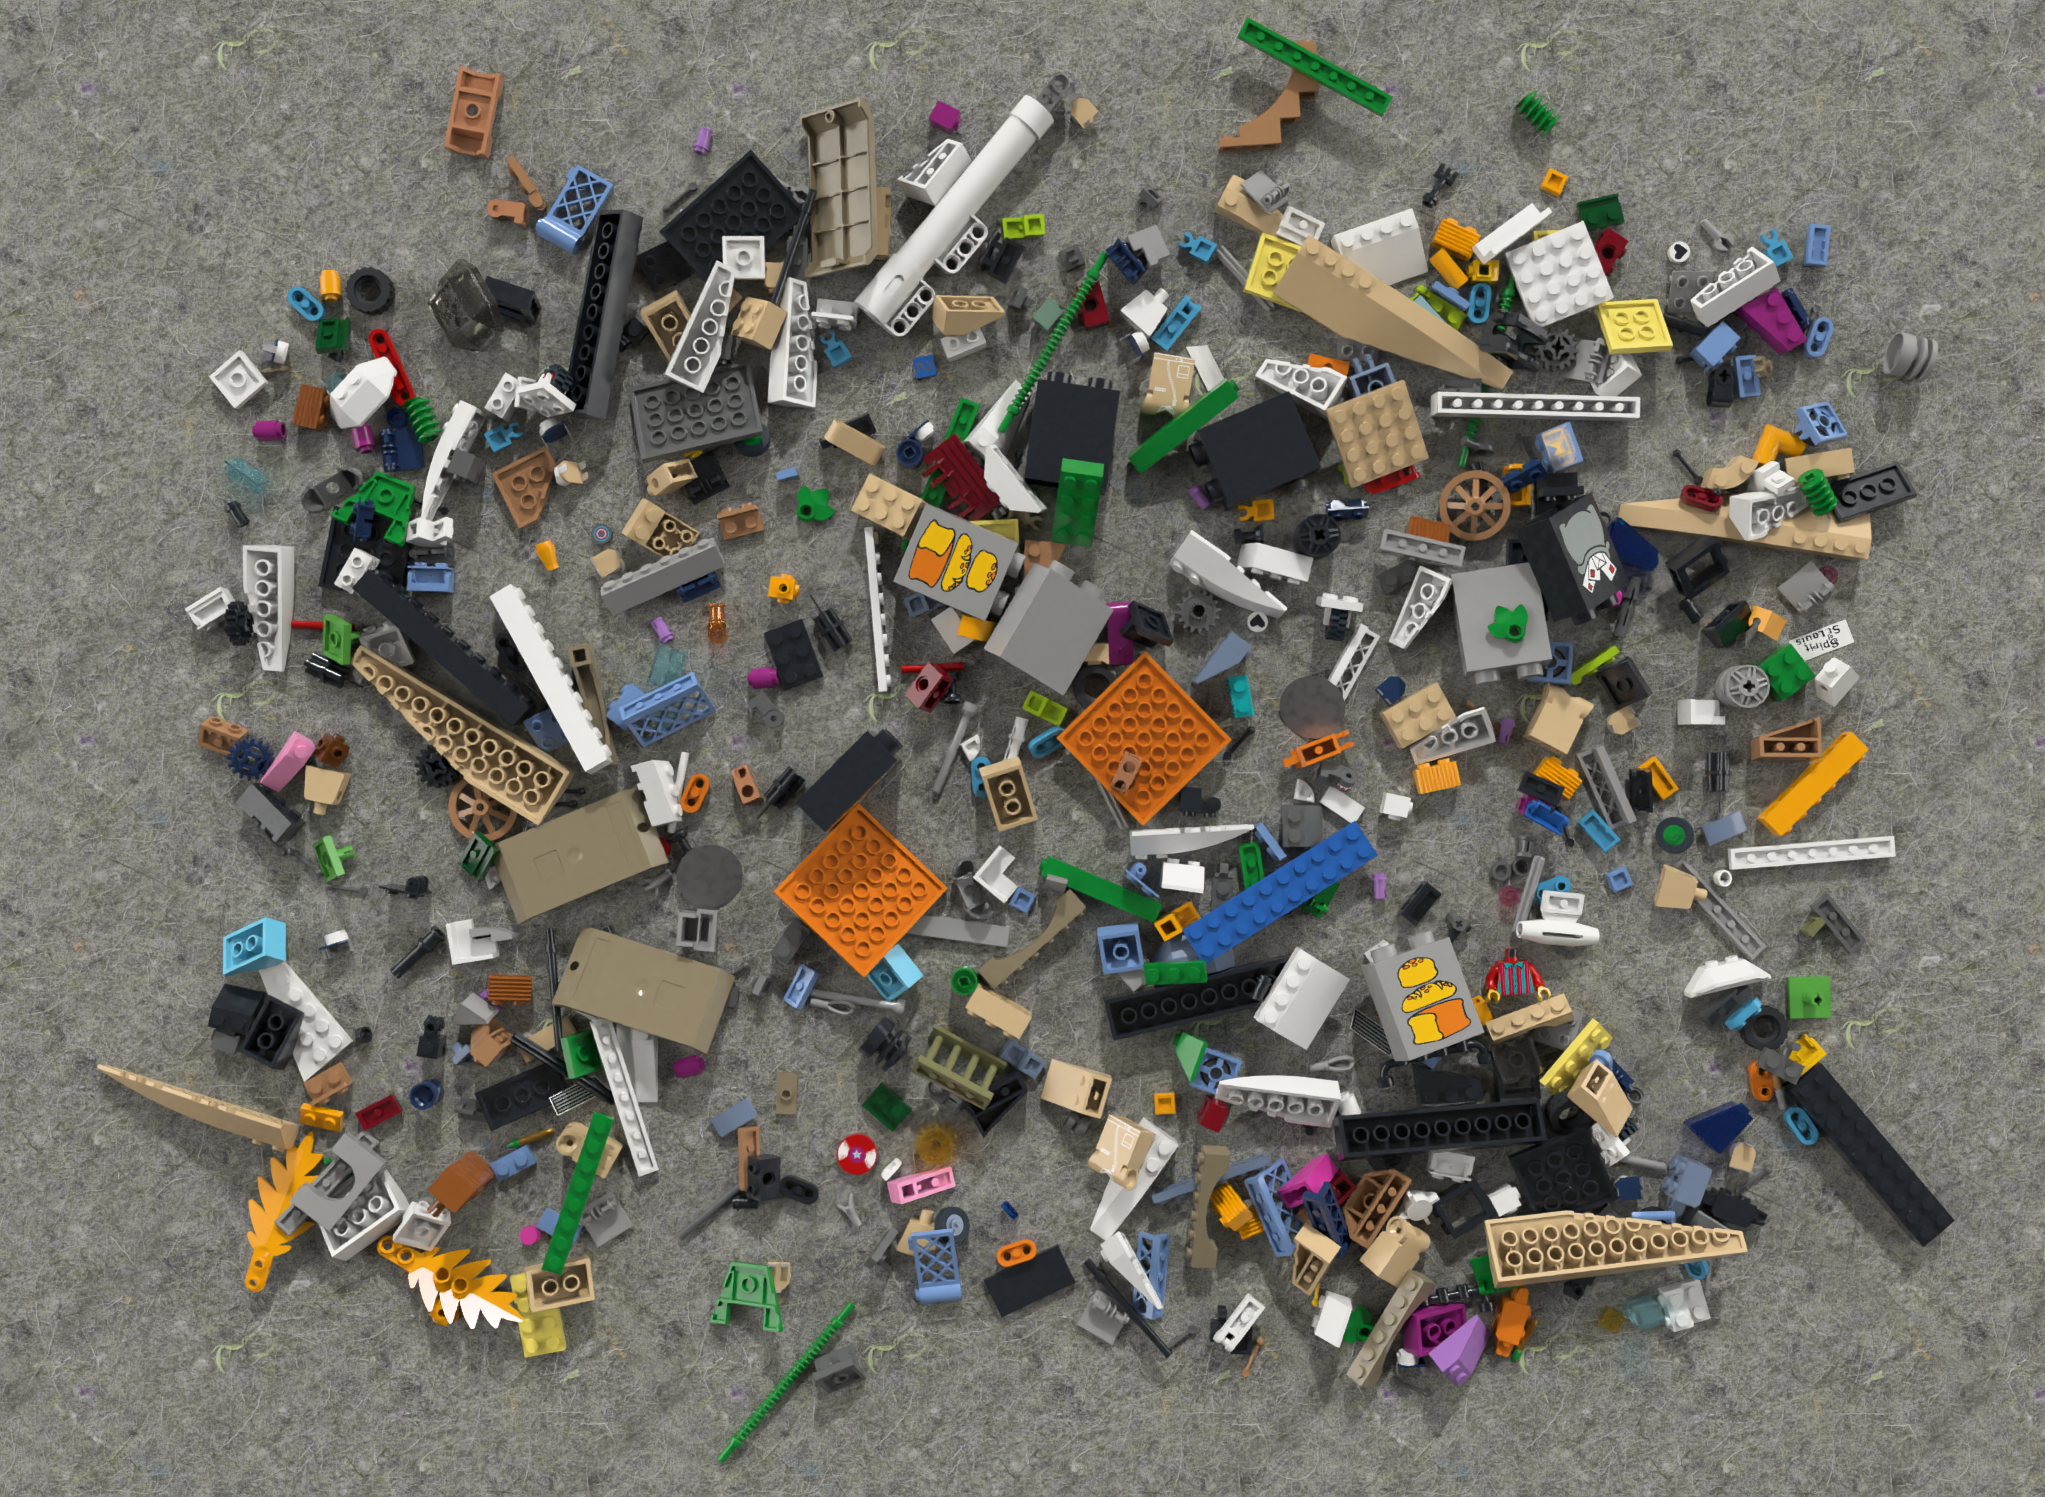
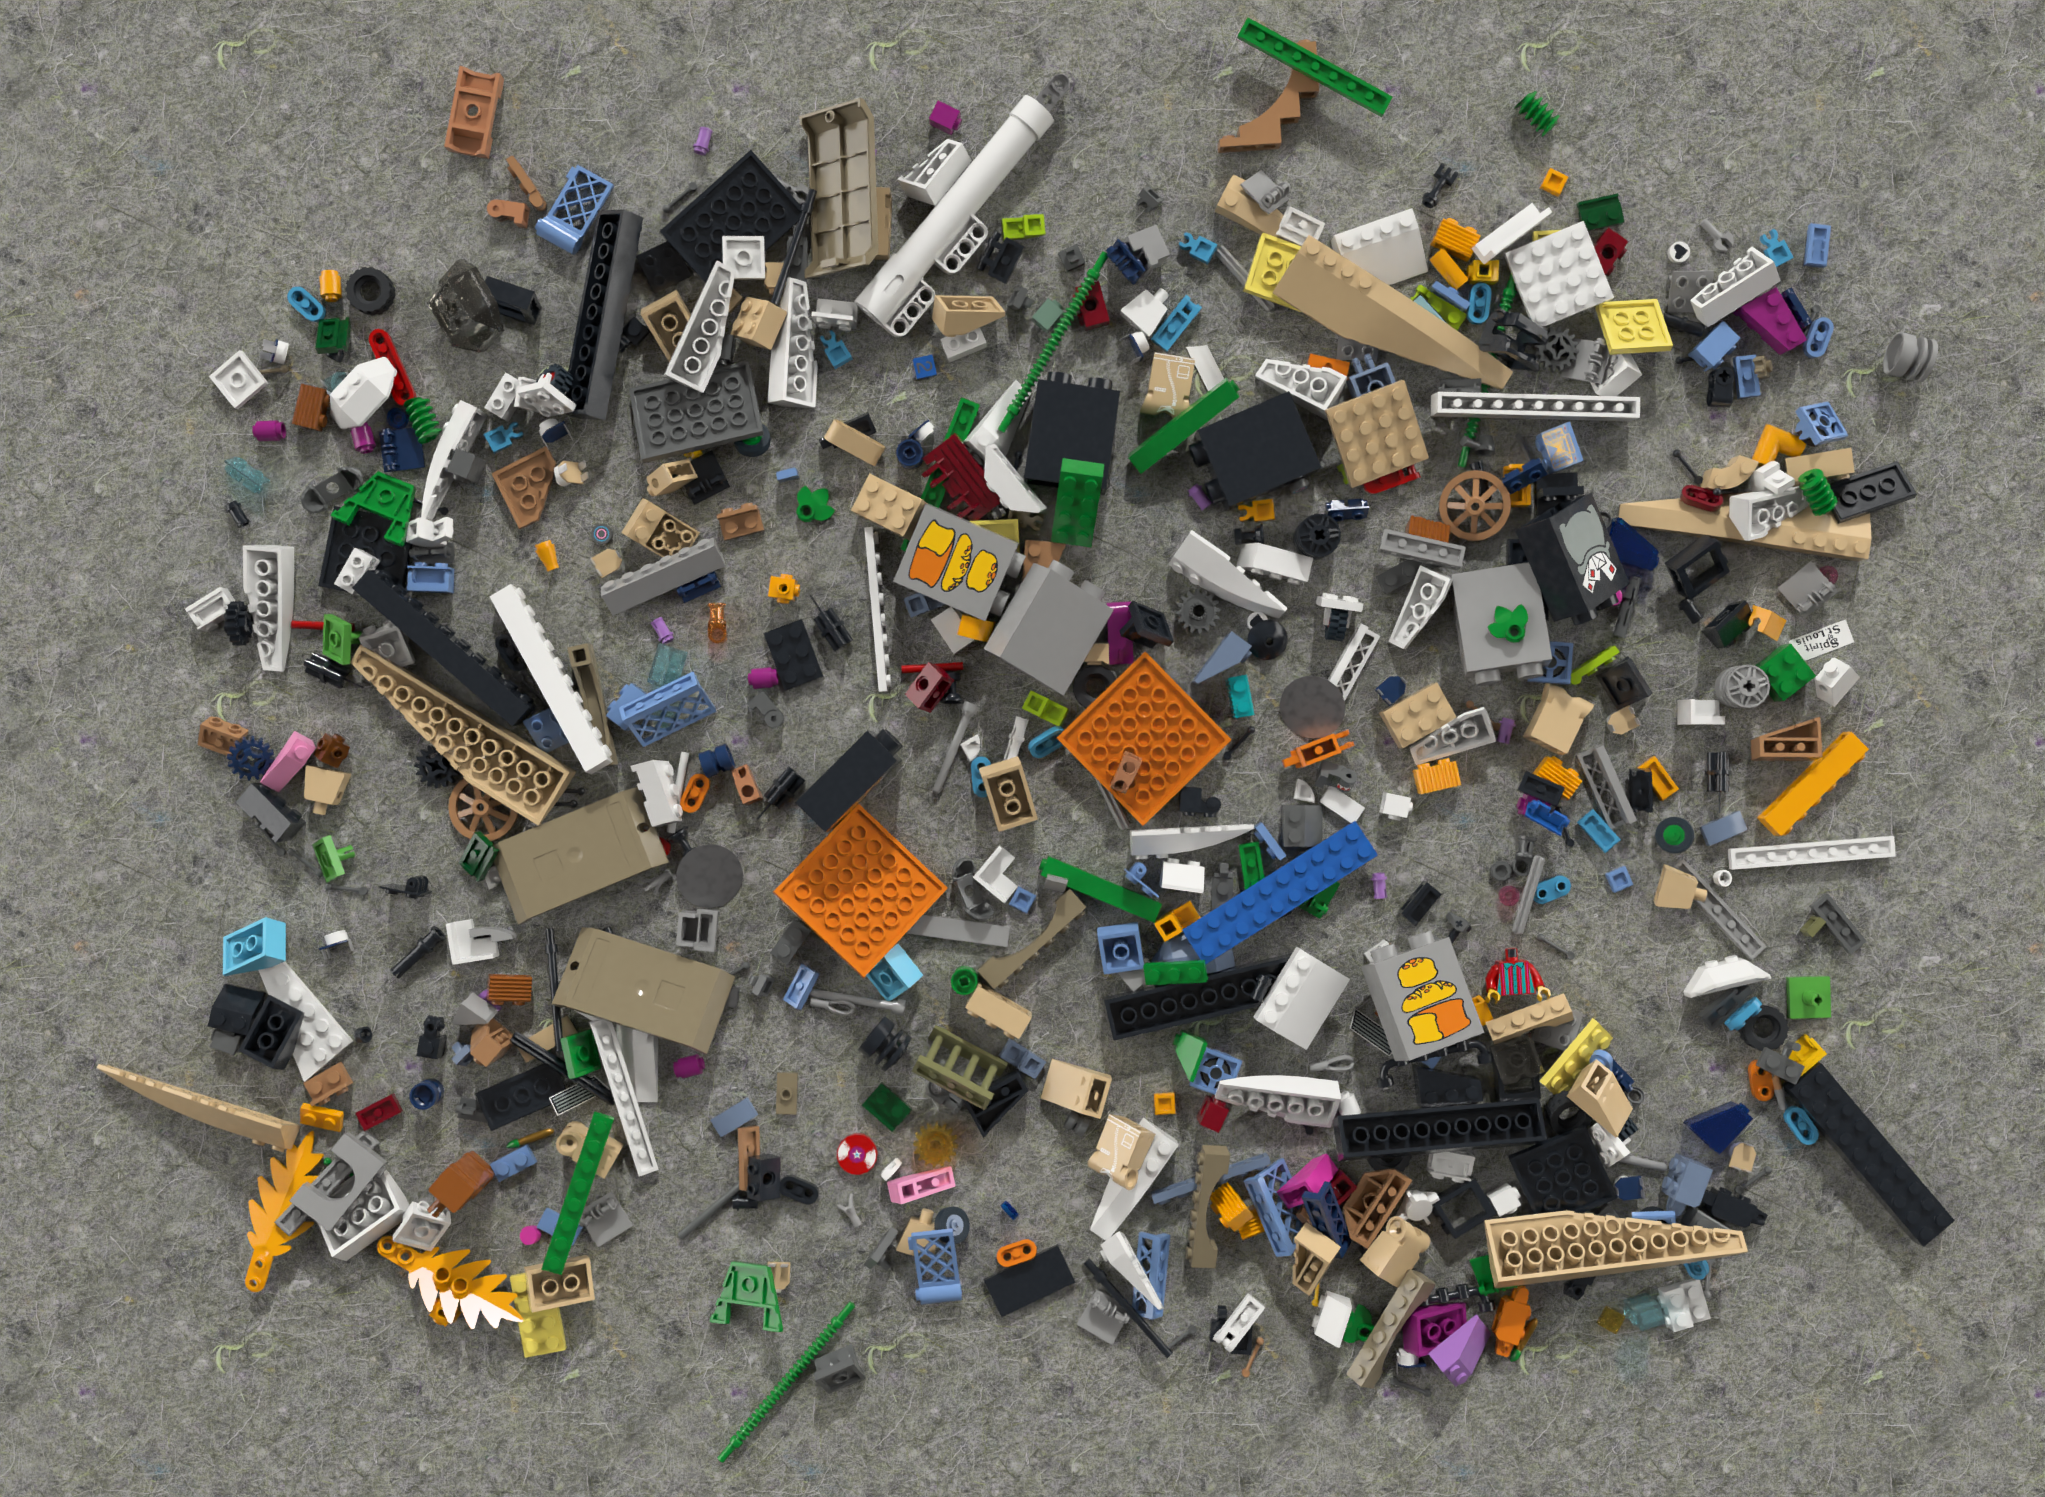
(363, 511): dark blue hinge -> none
(716, 760): none -> dark blue wheel
(1083, 111): tan piece -> none
(1260, 633): none -> black dish
(1559, 921): white plate -> none

